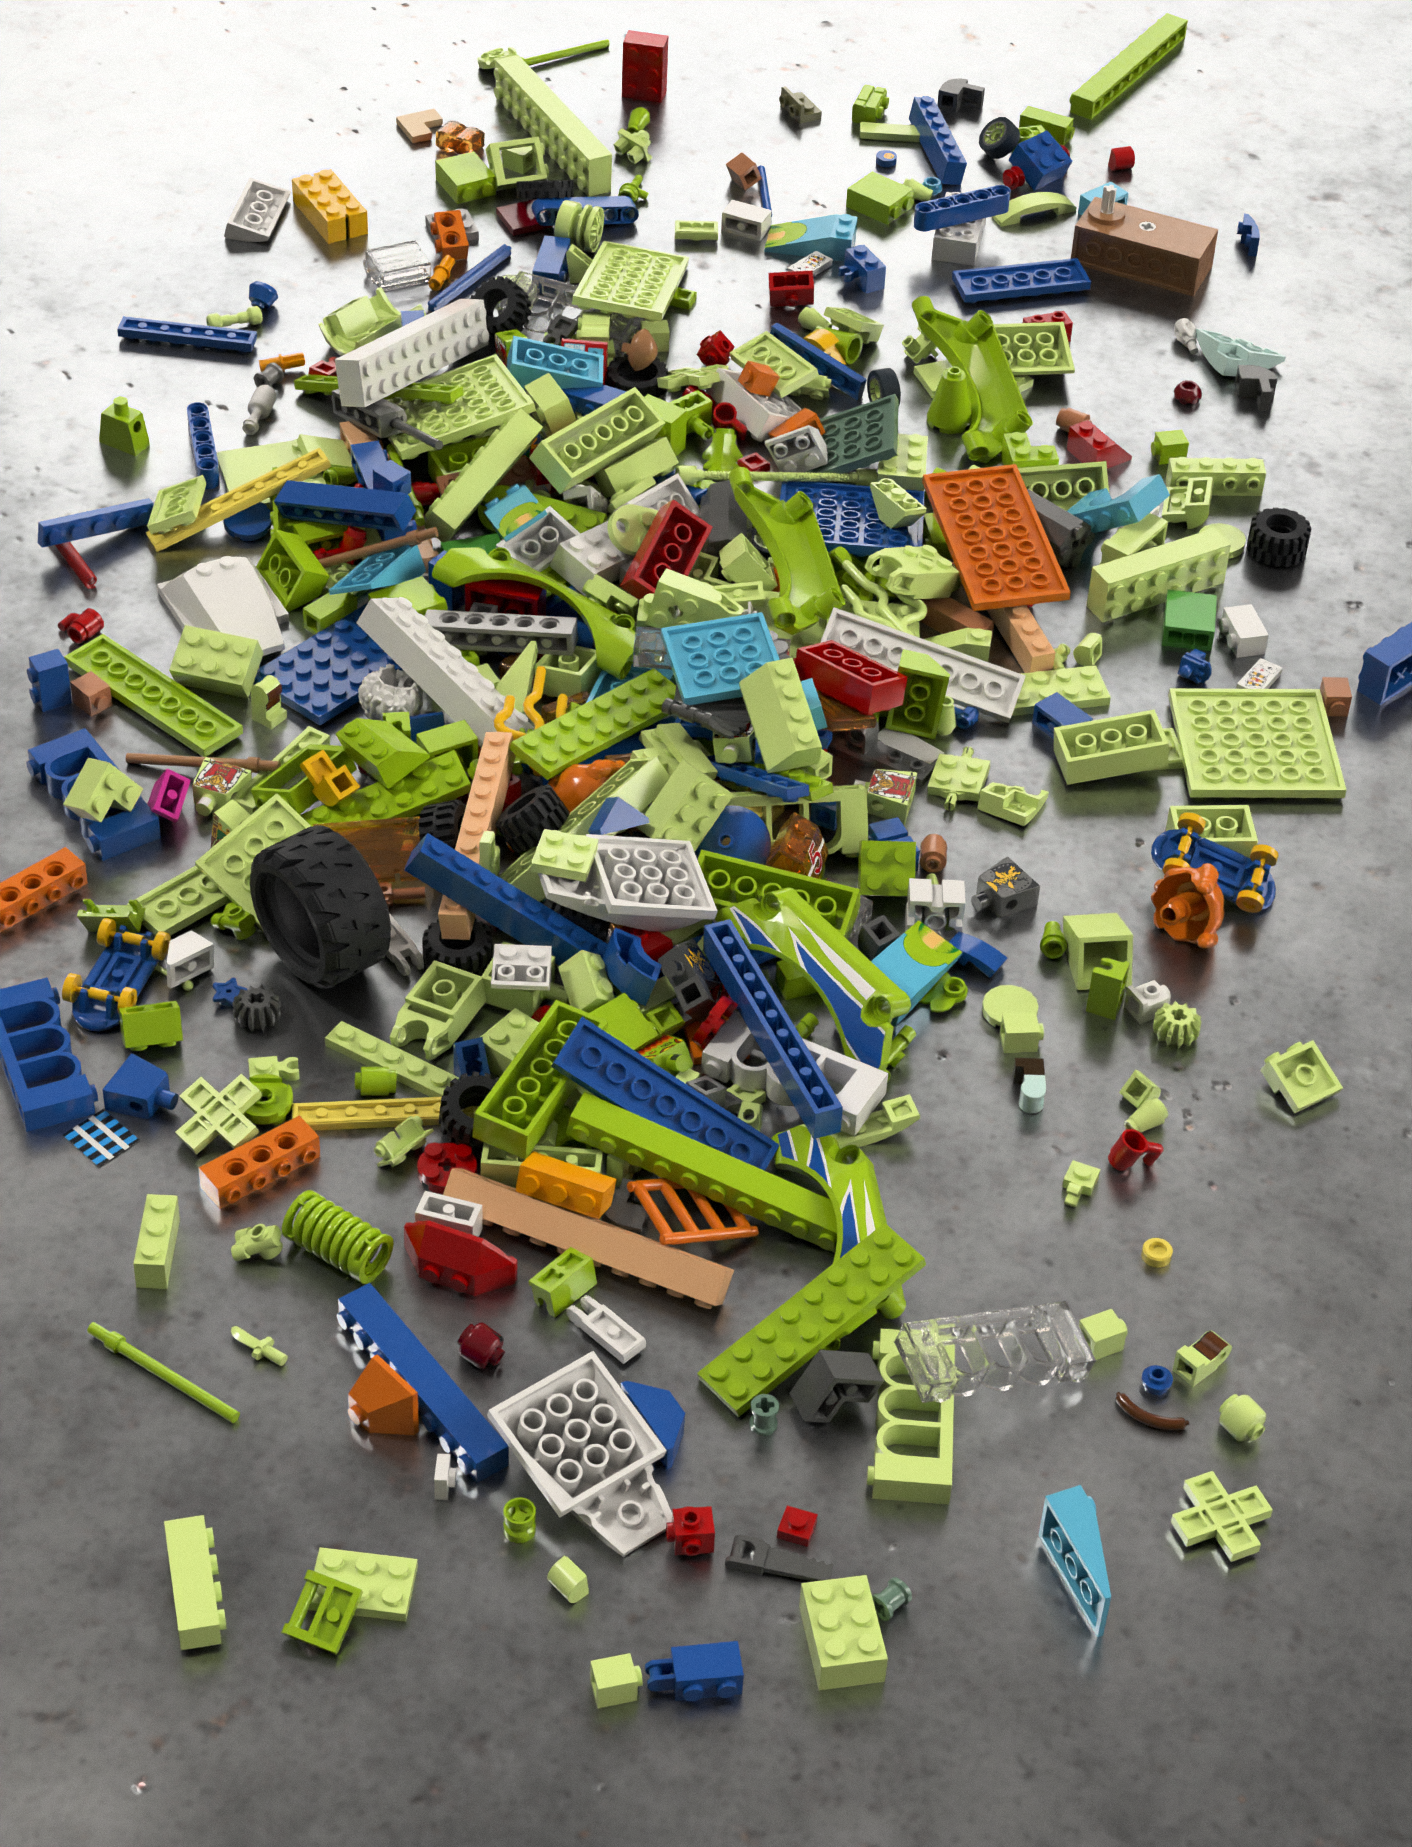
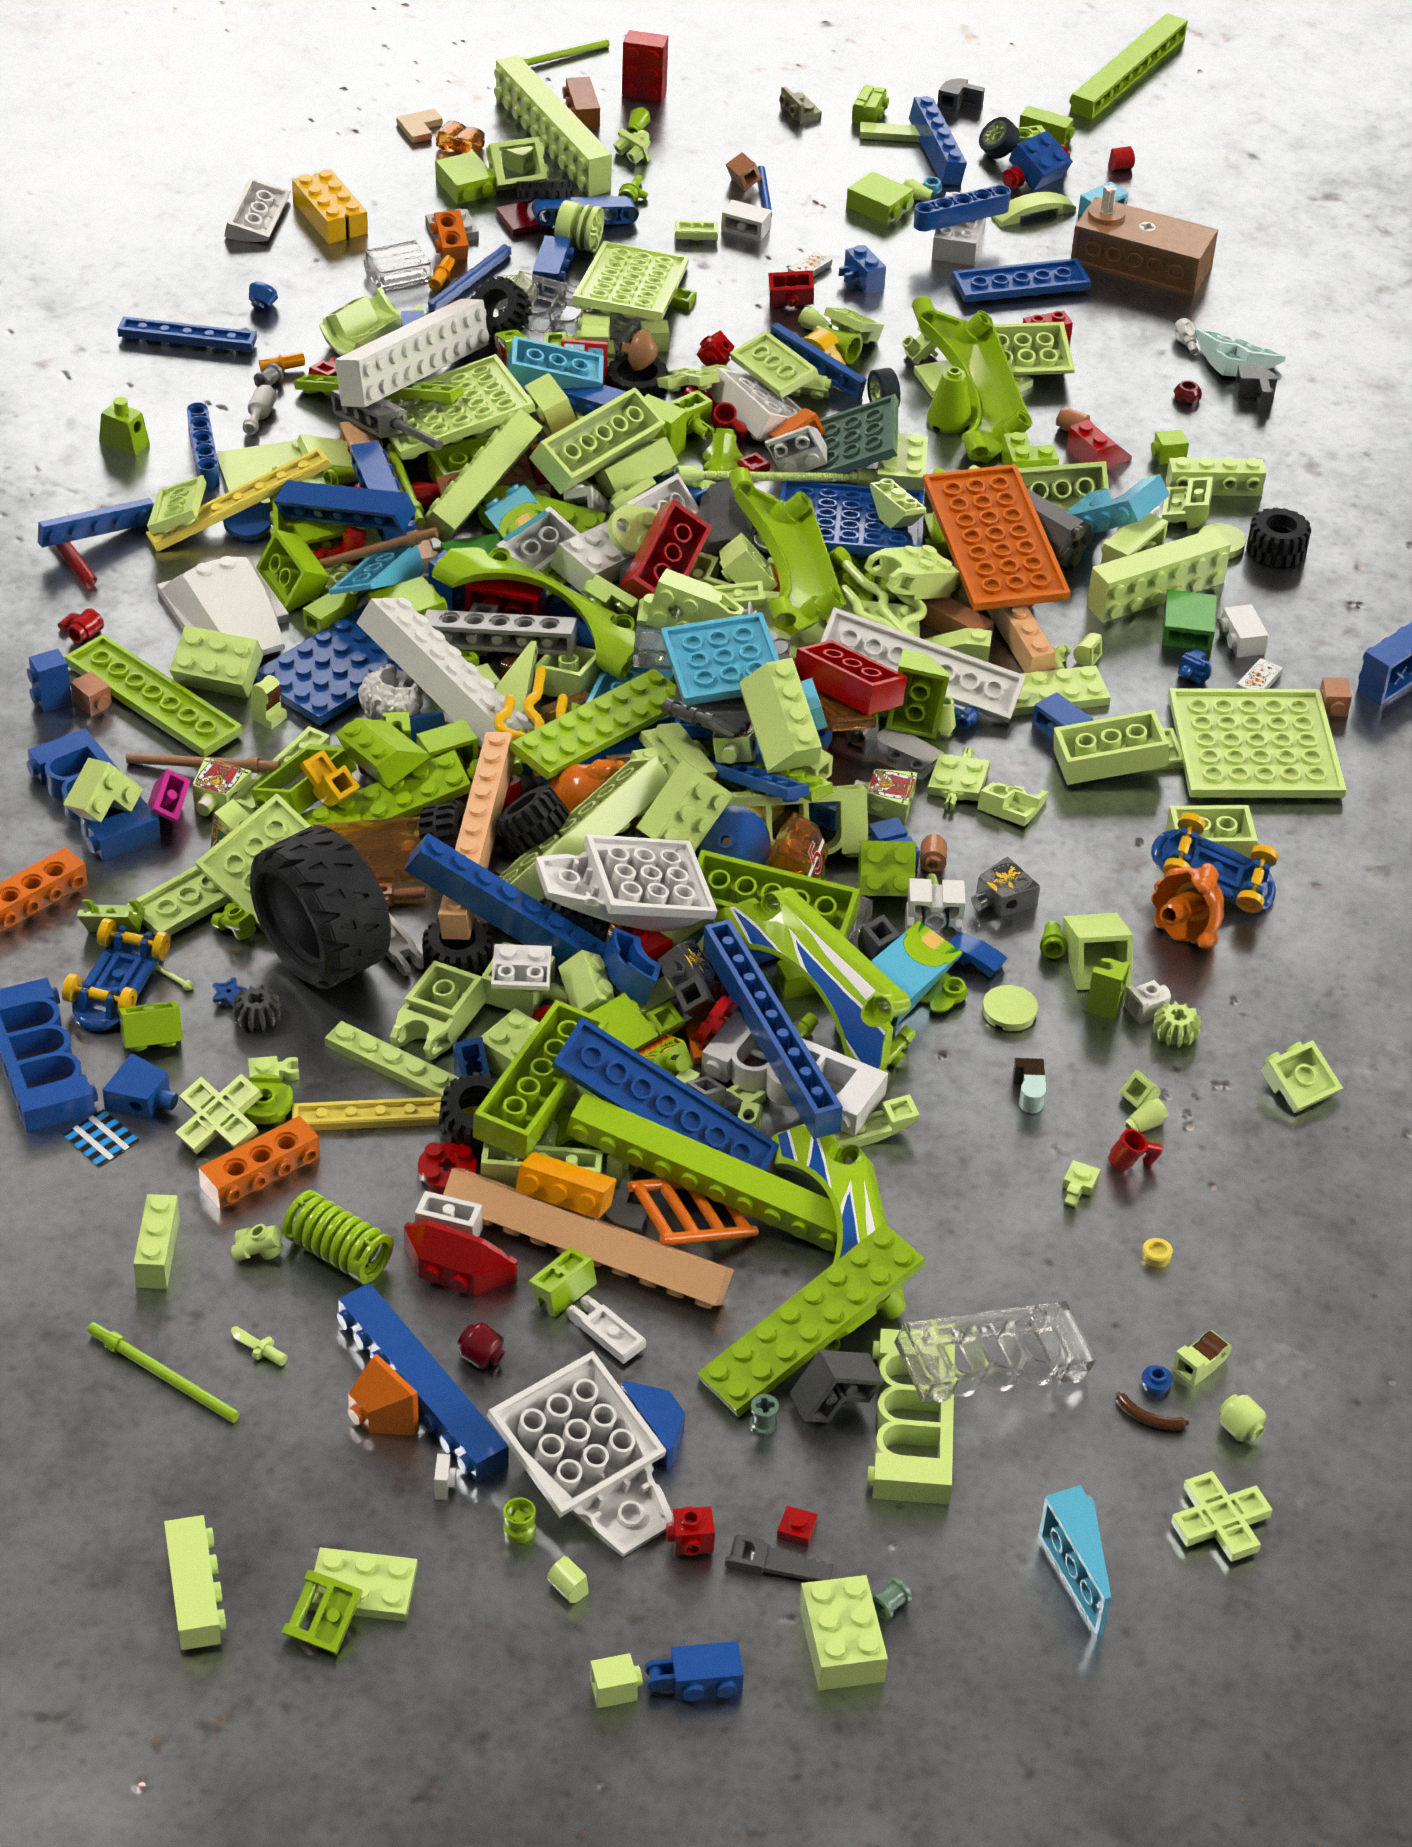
(188, 957): white slope -> none
(252, 316): yellowish green piece -> none
(375, 1081): lime brick -> none
(392, 478): blue brick -> none
(411, 1137): yellowish green hinge -> none
(489, 58): yellowish green tile -> none
(489, 853): yellowish green tile -> none
(560, 328): dark grey plate -> none
(564, 855): yellowish green plate -> none
(577, 263): yellowish green slope -> none
(582, 100): none -> brick
(616, 816): slope -> none
(758, 378): orange brick -> none
(822, 234): medium azure slope -> none
(886, 158): tile -> none
(1020, 1032): yellowish green brick -> none
(1104, 1333): yellowish green brick -> none
(1249, 234): blue slope -> none

